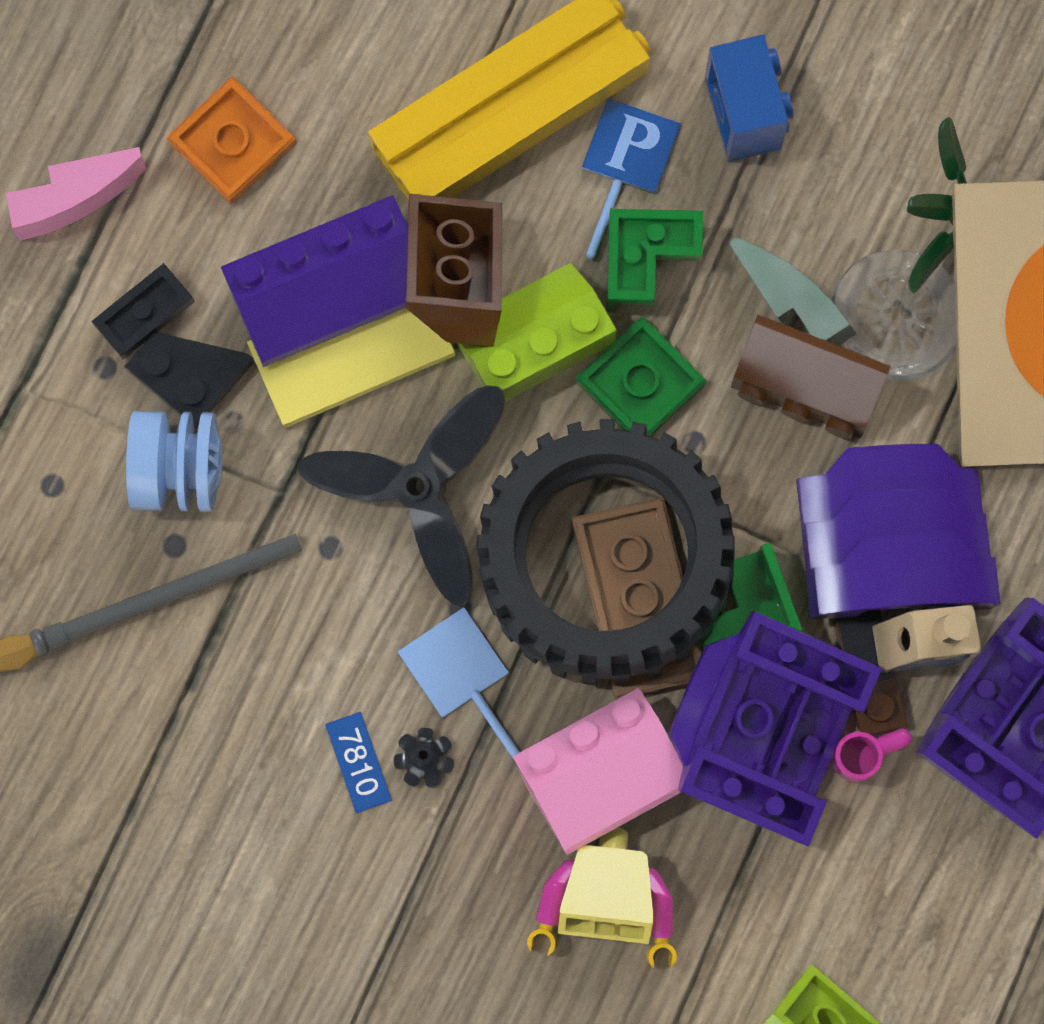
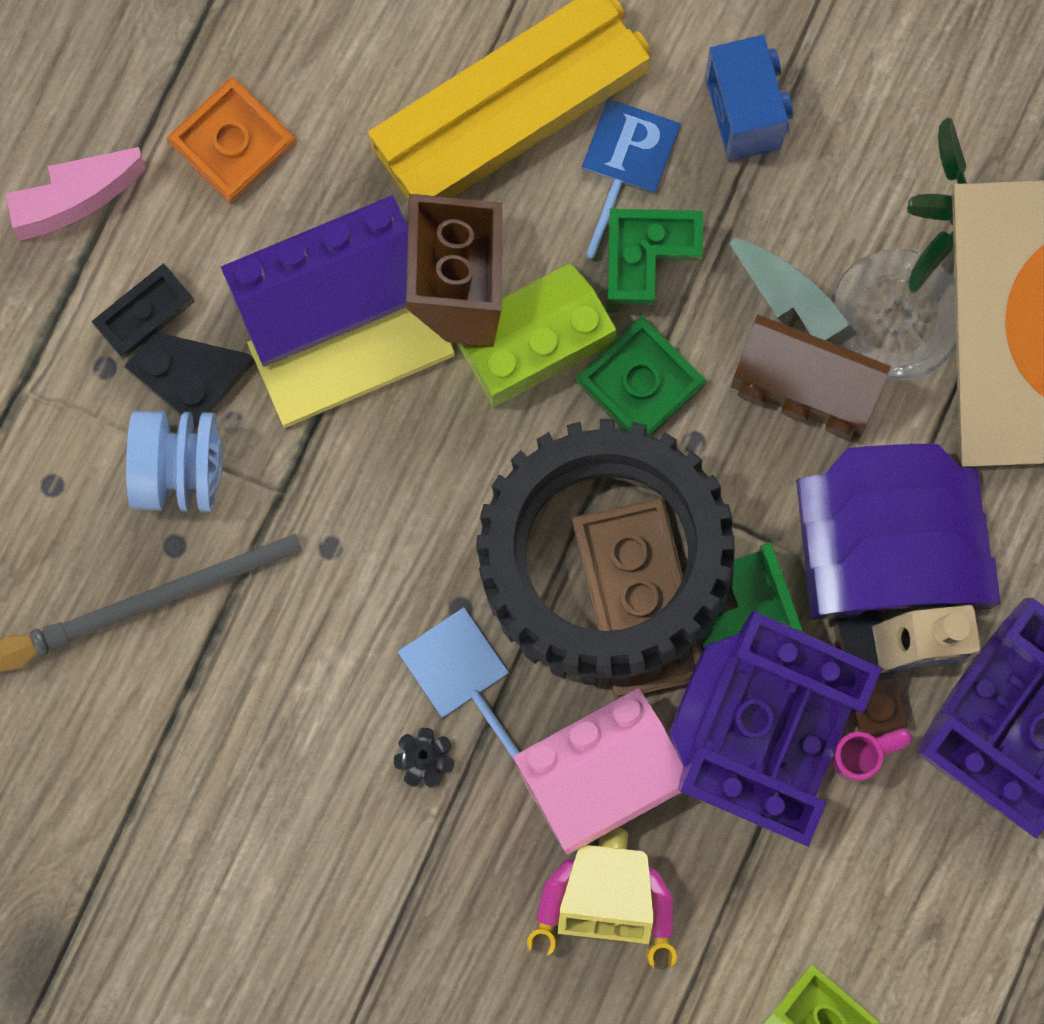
(358, 762): blue sticker -> none
(443, 456): black piece -> none

